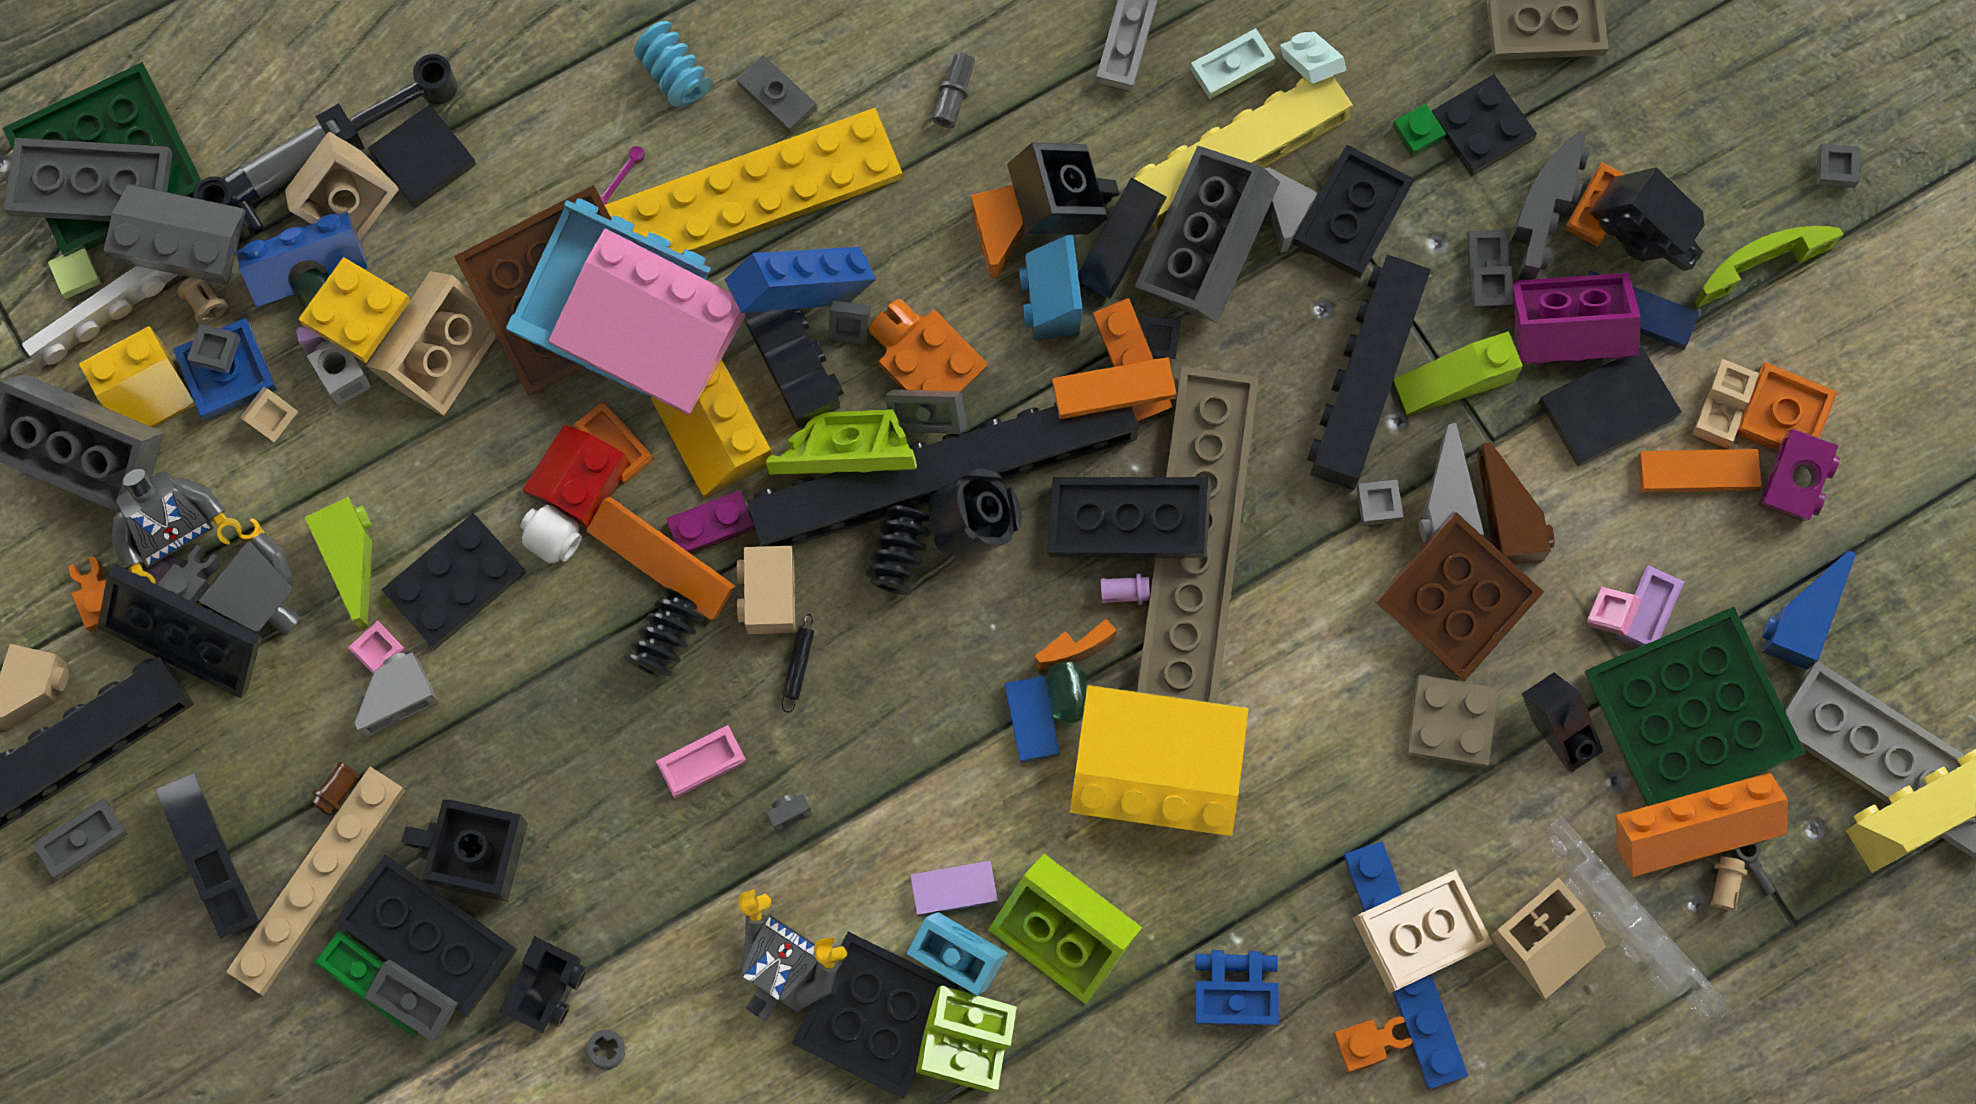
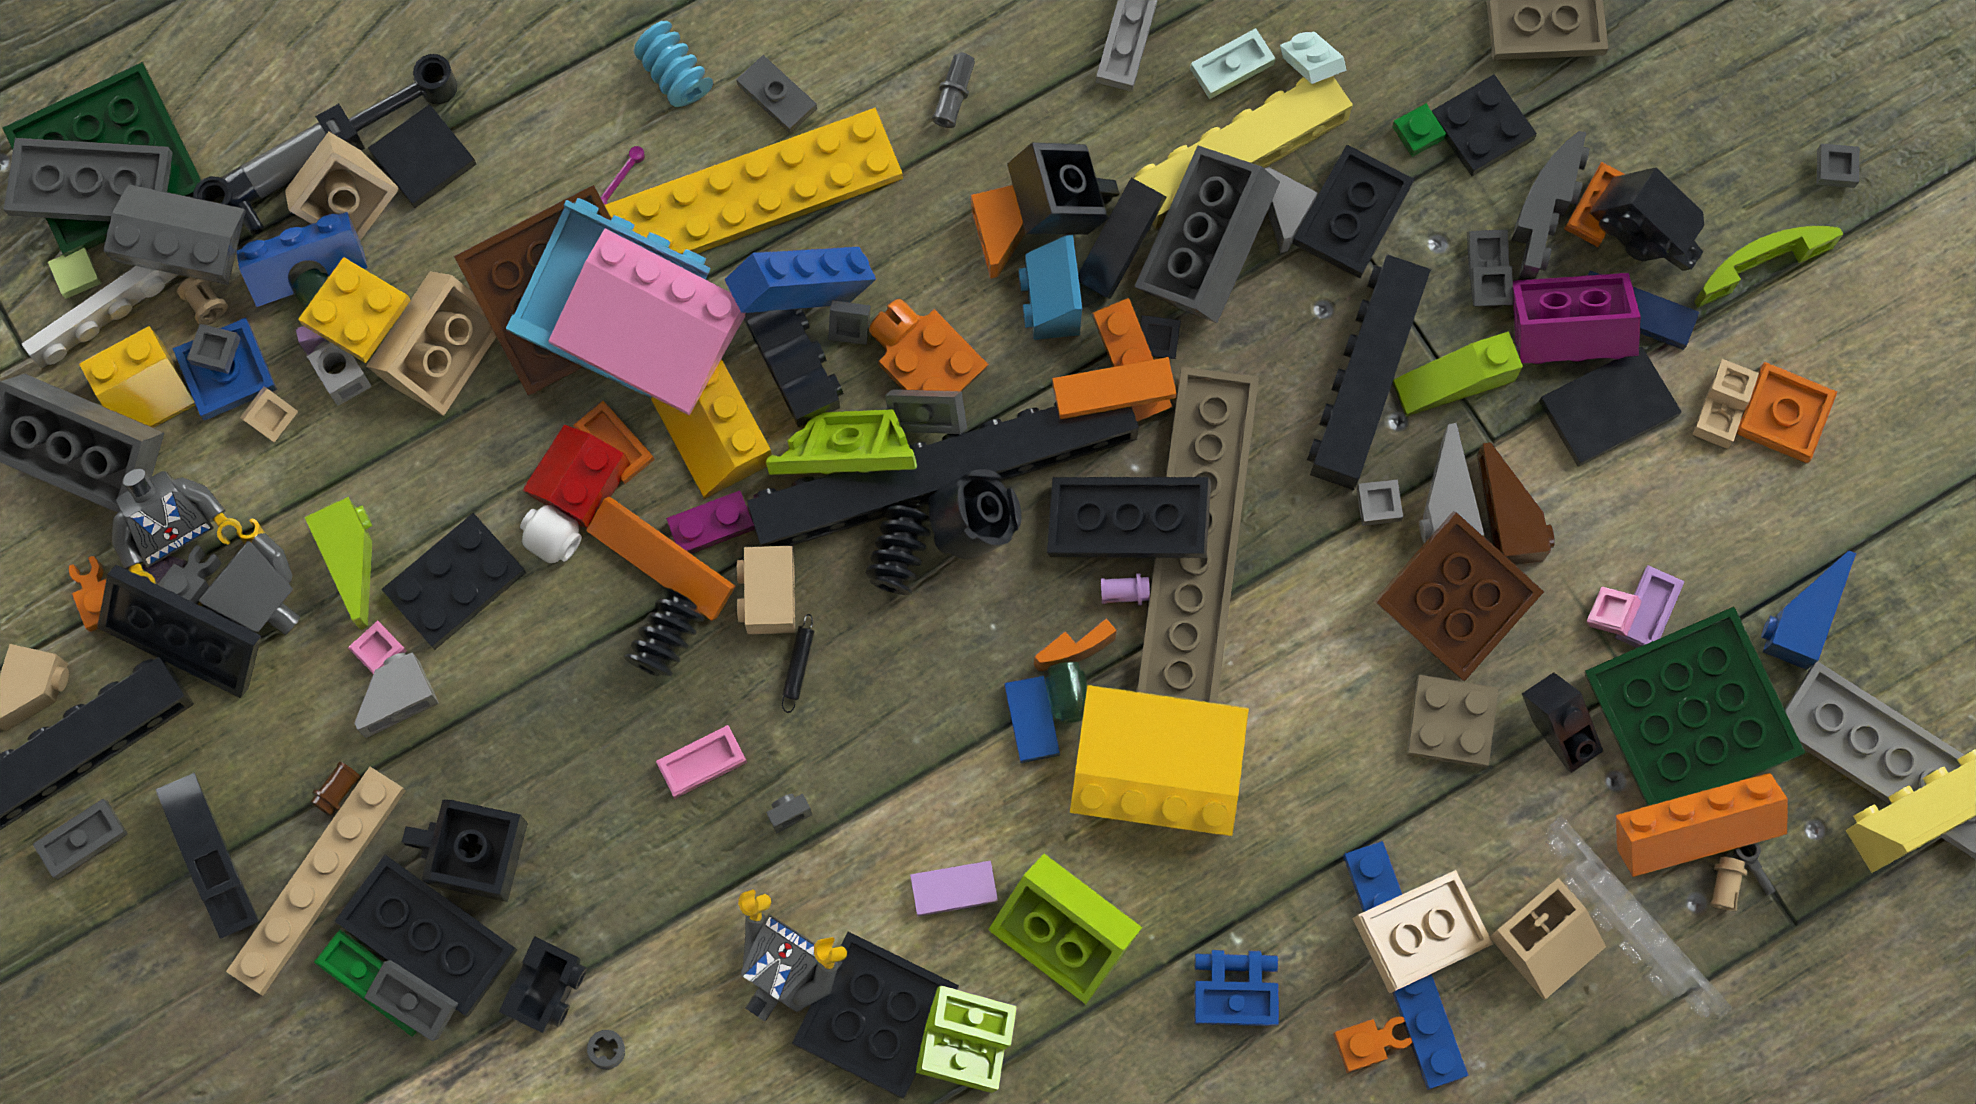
(957, 953): medium azure brick -> none
(1699, 470): orange tile -> none
(1781, 491): magenta brick -> none

